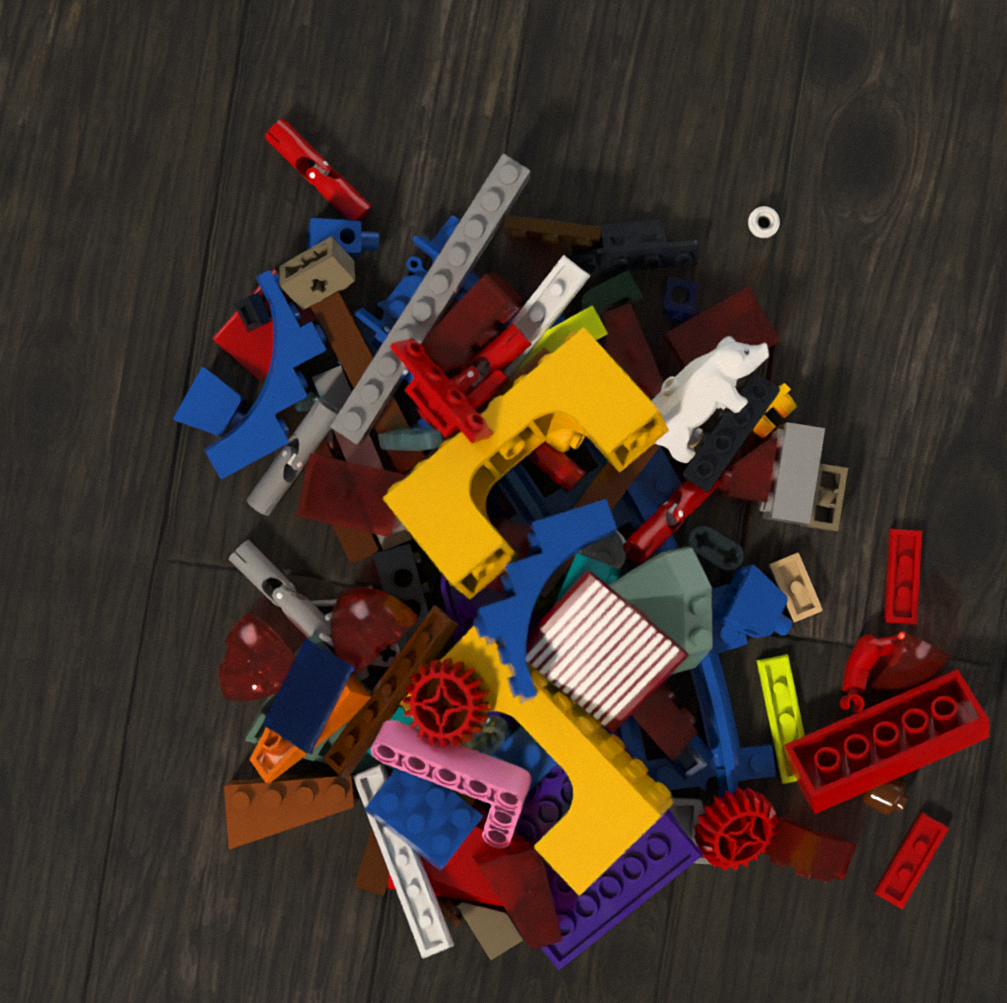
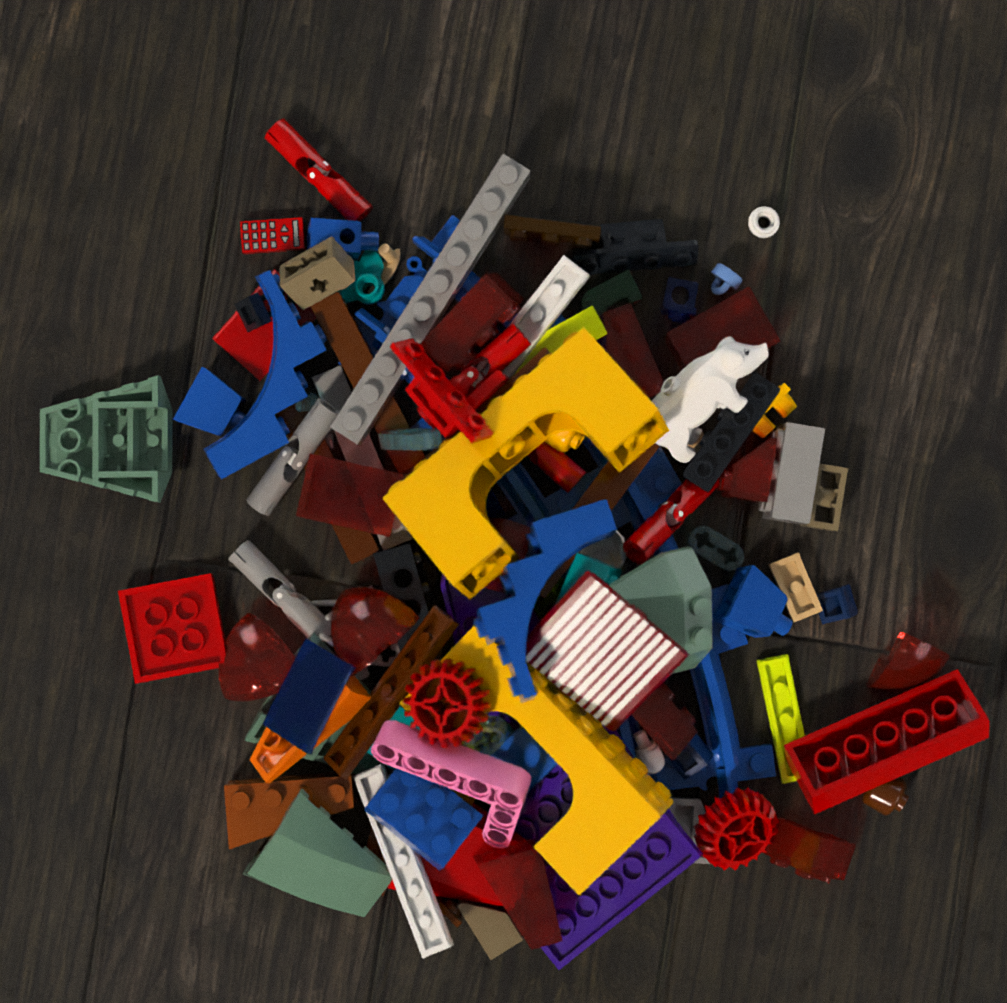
(112, 439): none -> sand green wedge
(173, 628): none -> red plate
(272, 235): none -> red tile
(319, 861): none -> sand green wedge
(367, 273): none -> teal plate
(391, 263): none -> tan bar
(649, 752): none -> white cylinder
(725, 275): none -> medium blue tile
(837, 604): none -> dark blue slope
(858, 665): red arm -> none
(902, 576): red tile -> none
(911, 859): red tile -> none

